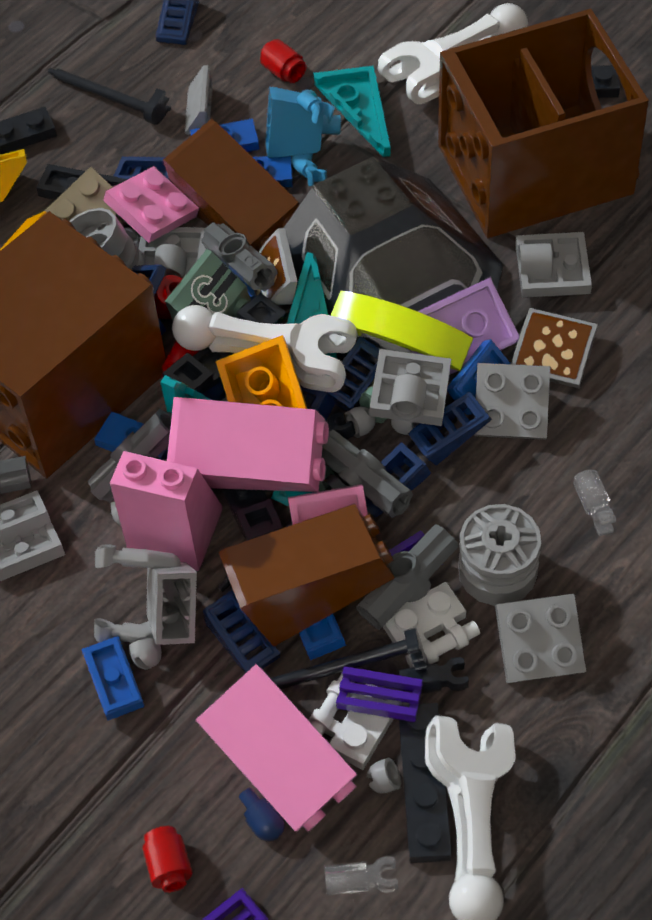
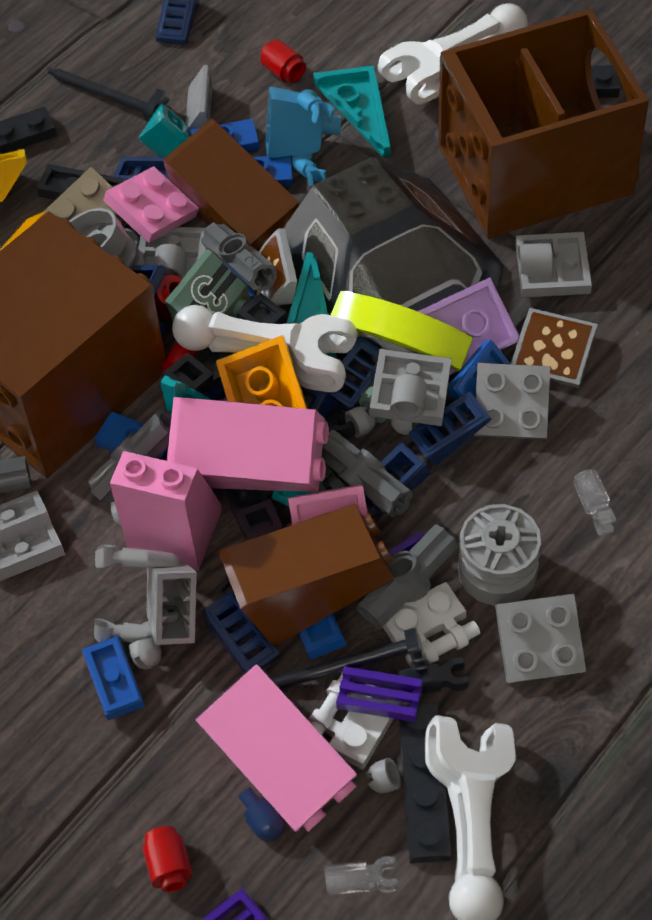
(164, 132): none -> teal slope

